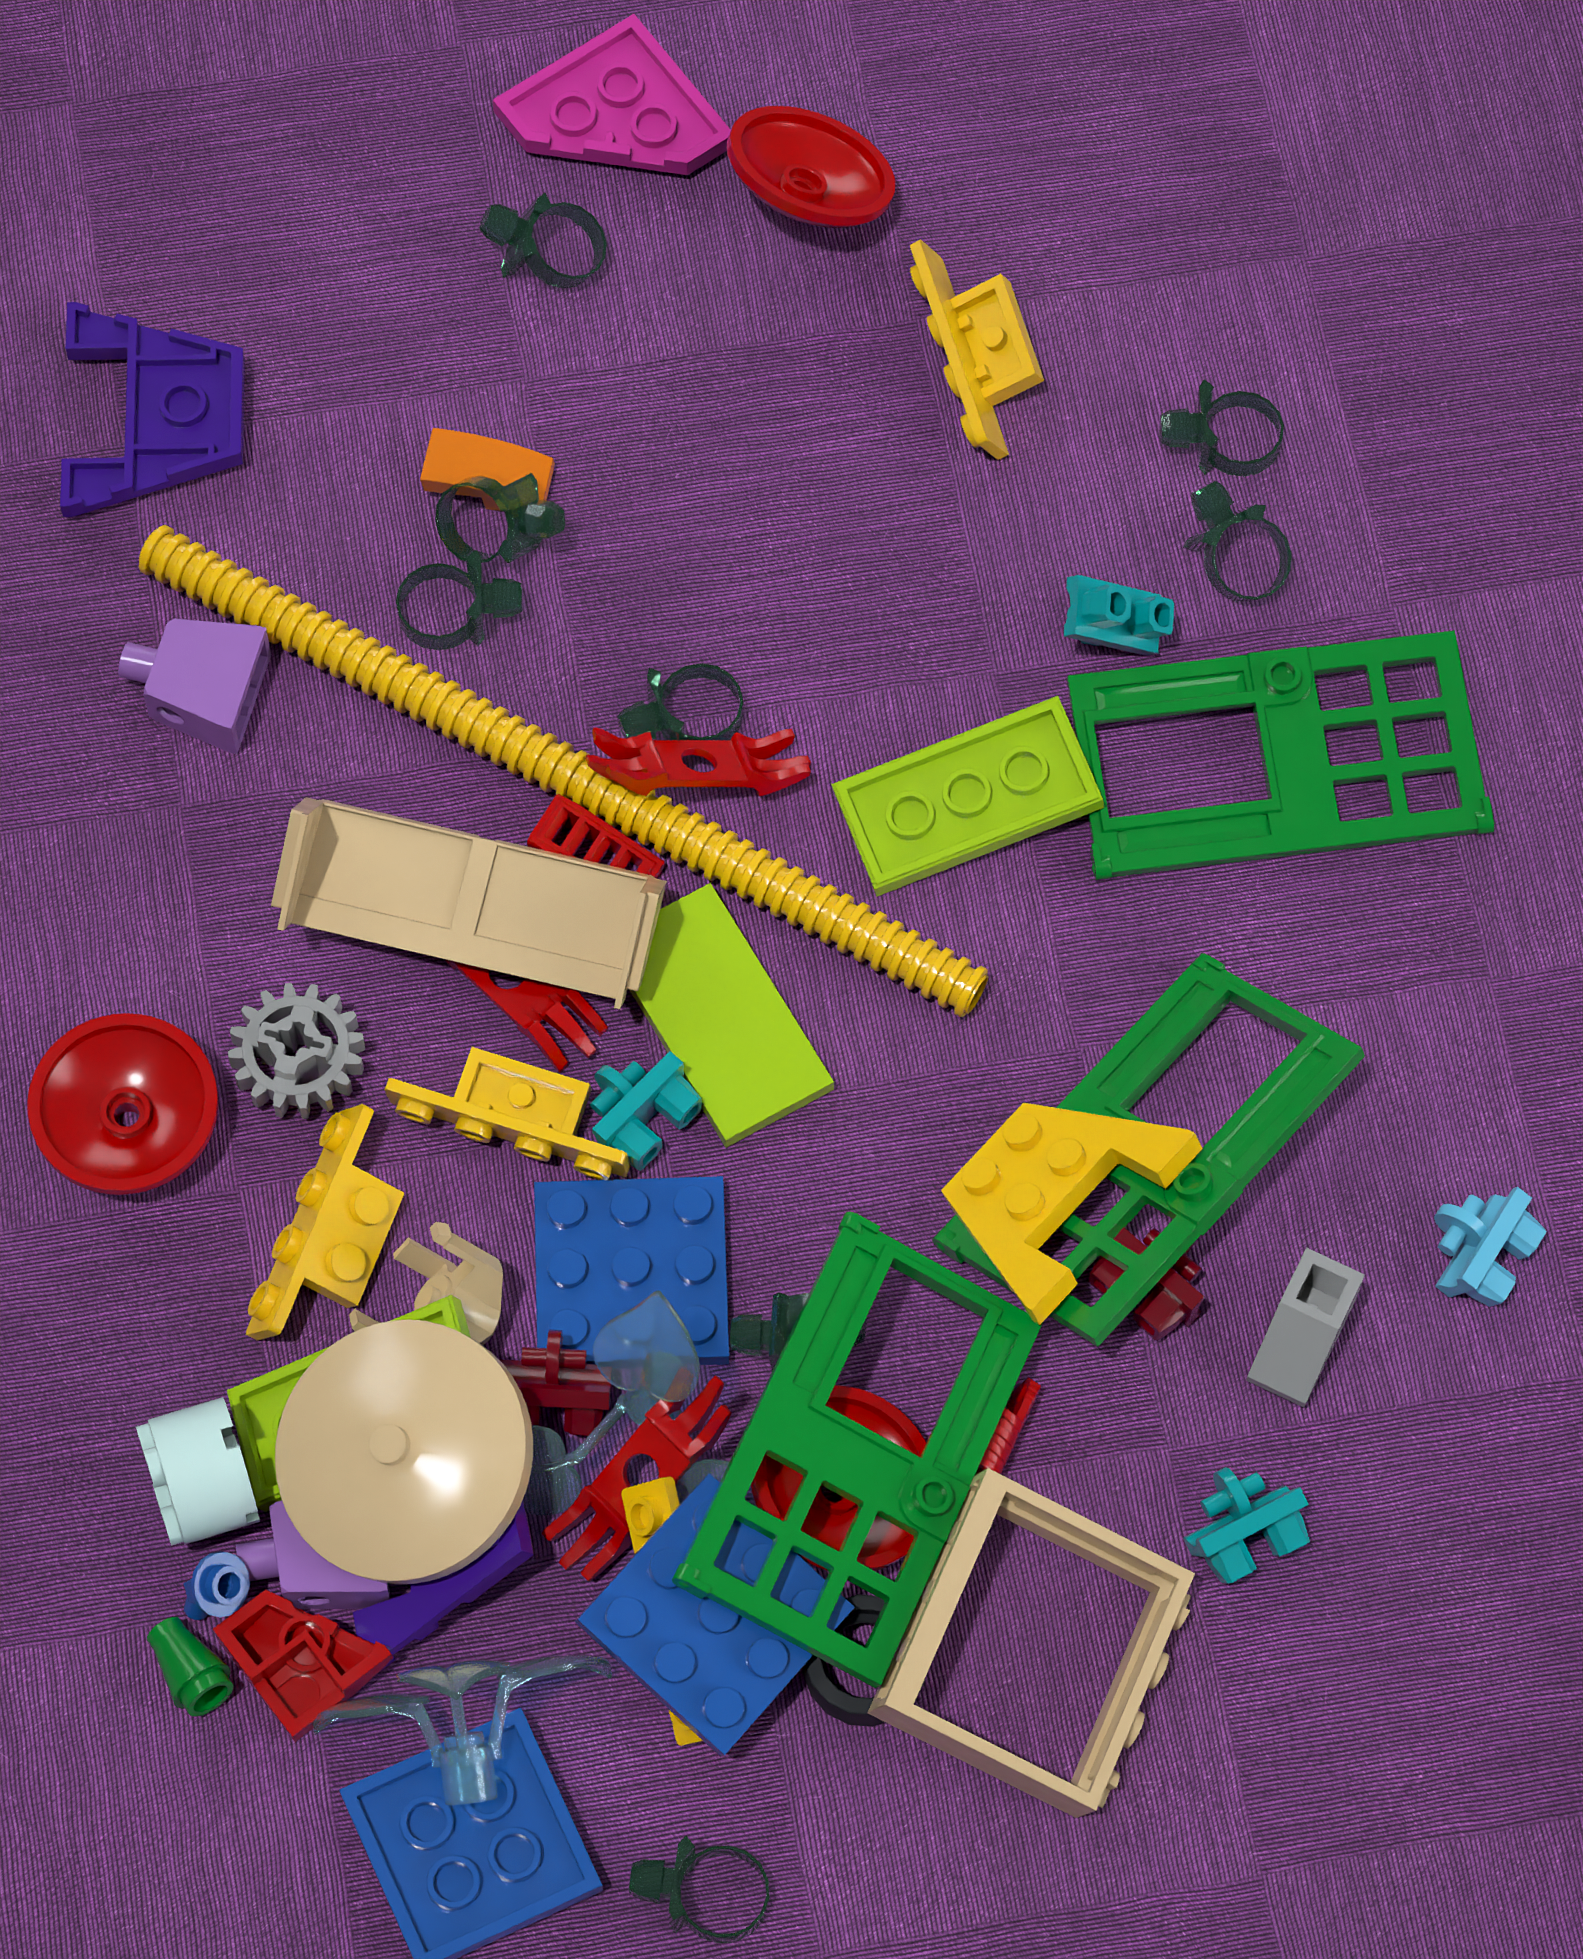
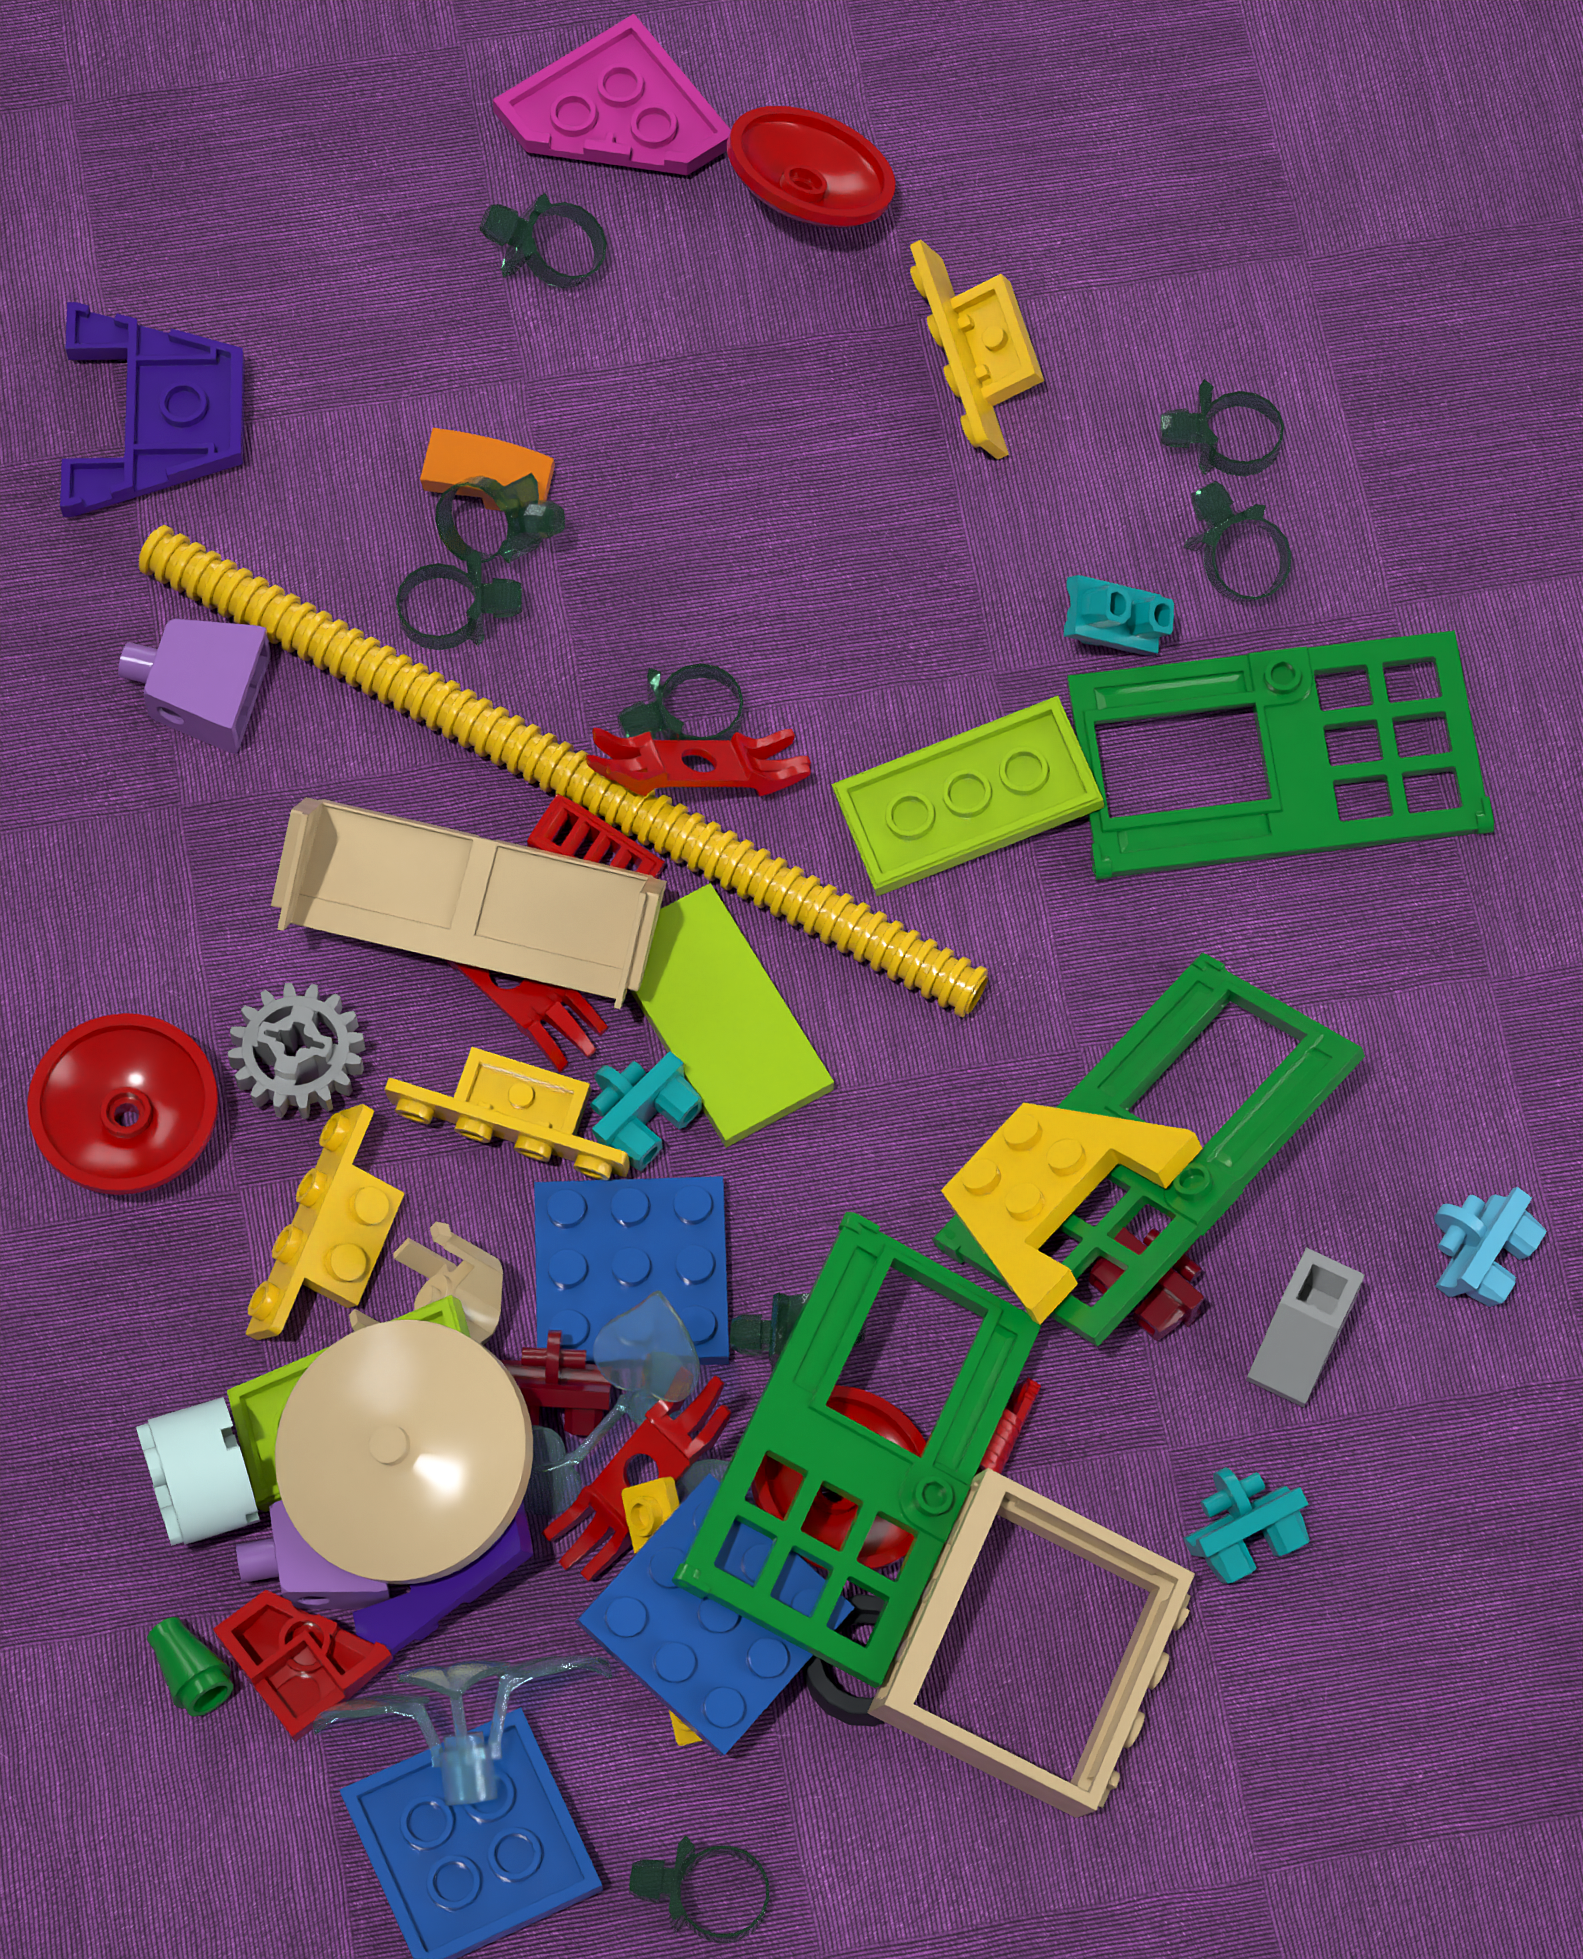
(217, 1586): blue plate -> none

